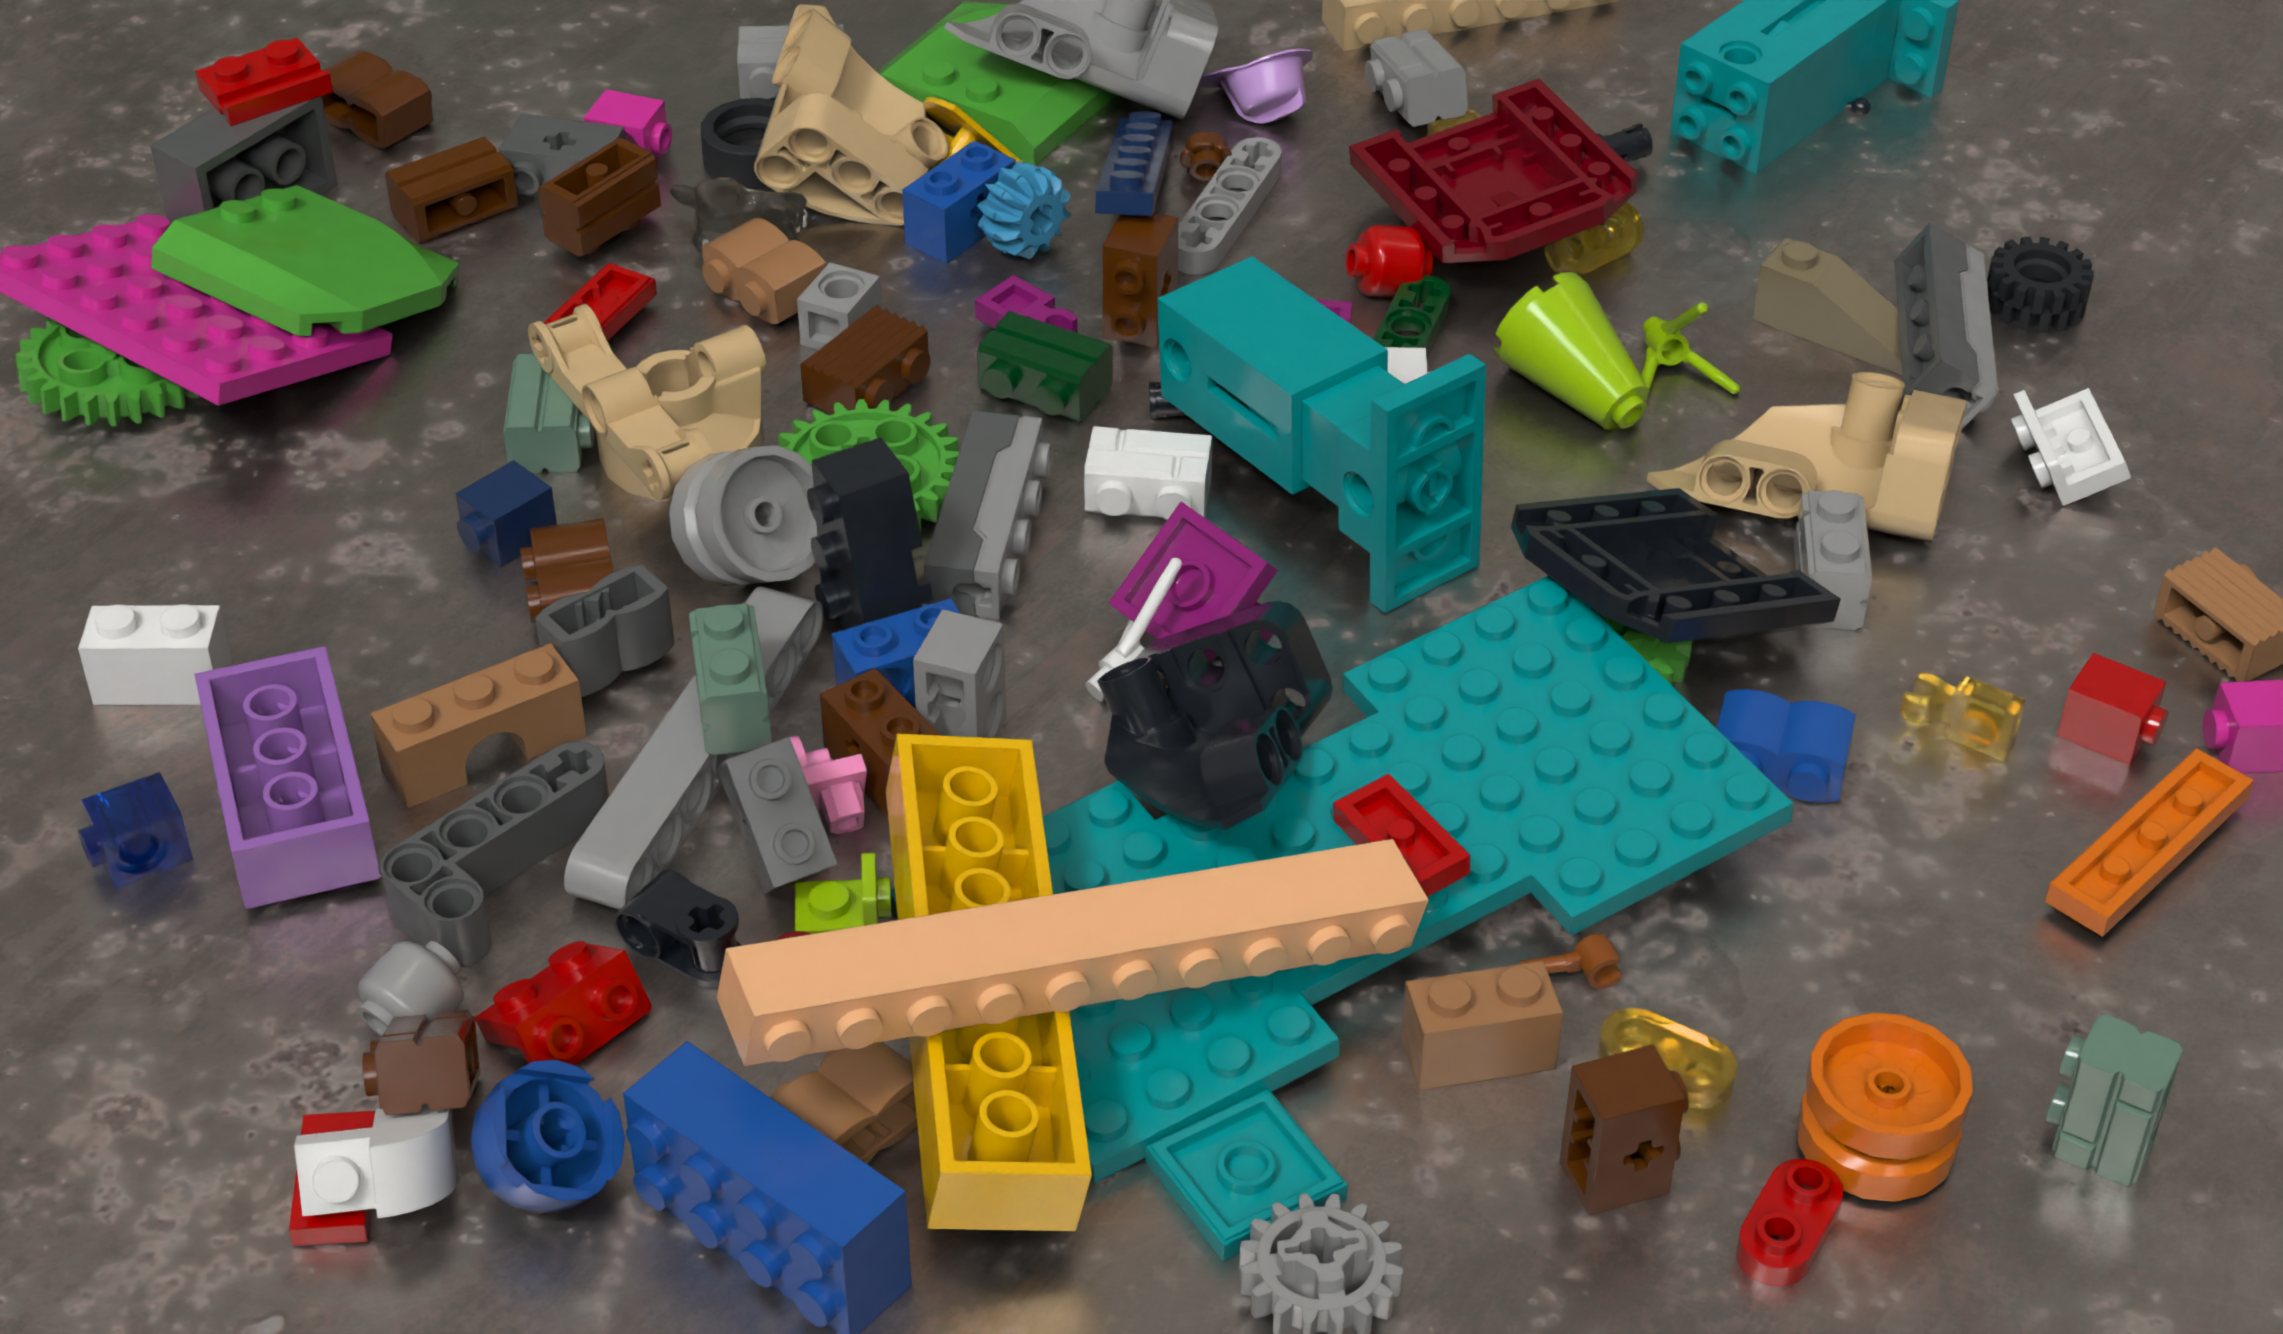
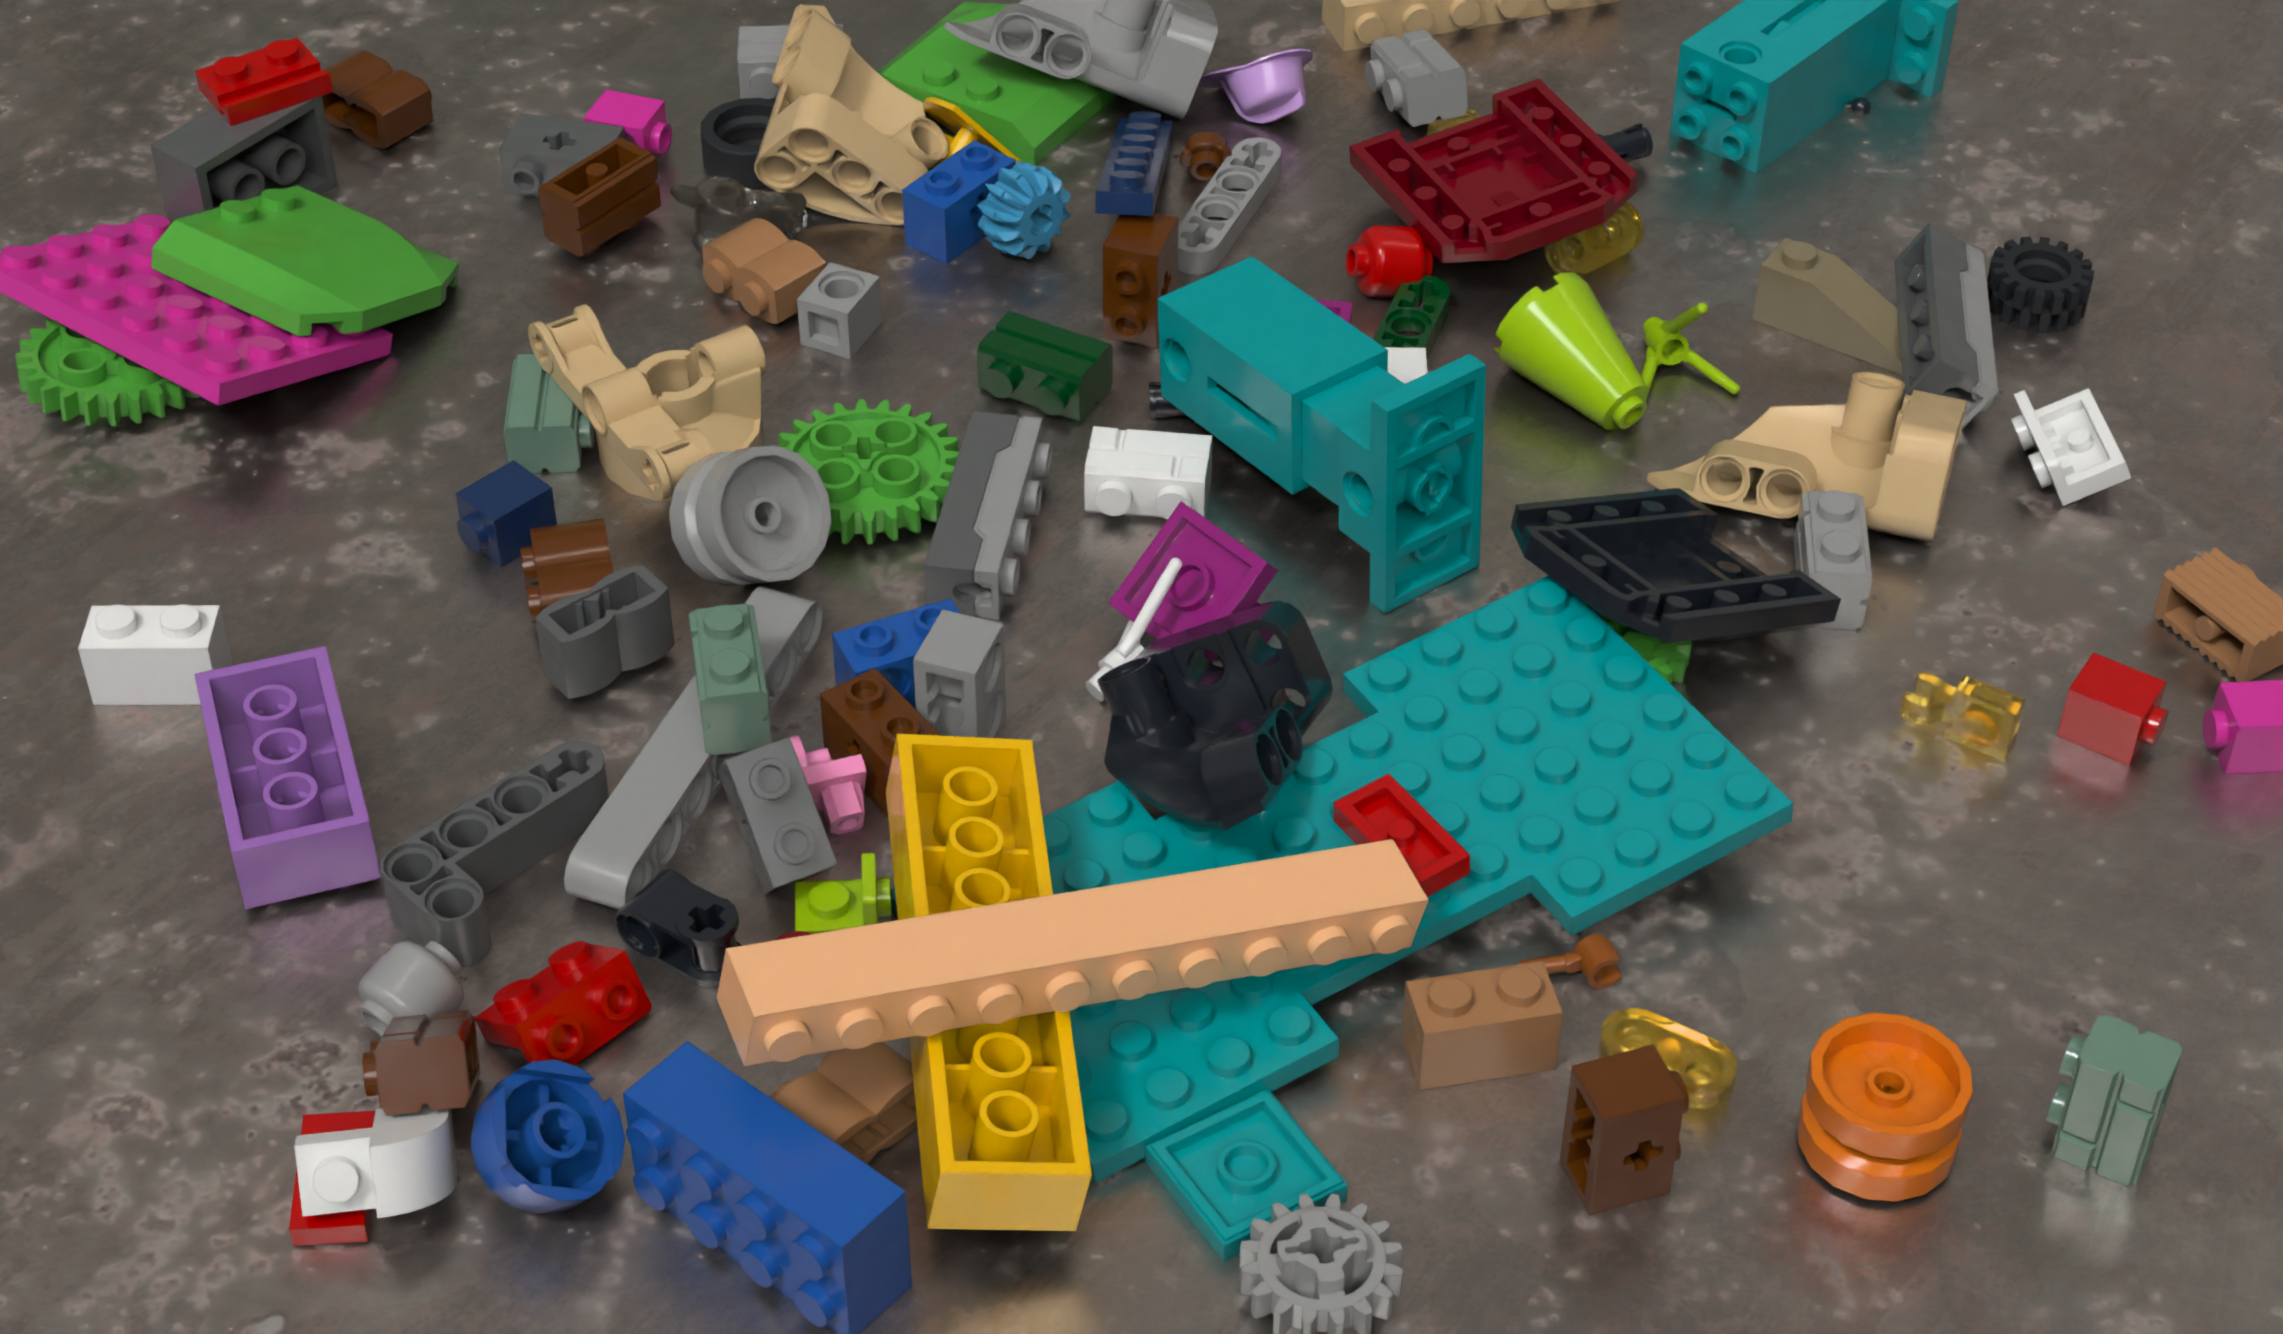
(135, 830): clear blue brick -> none
(430, 735): medium nougat arch -> none
(451, 189): reddish brown brick -> none
(614, 297): red plate -> none
(865, 535): black wedge -> none
(867, 362): reddish brown brick -> none
(1023, 299): magenta plate -> none
(1794, 744): blue brick -> none
(1800, 1210): red plate -> none
(2148, 842): orange plate -> none

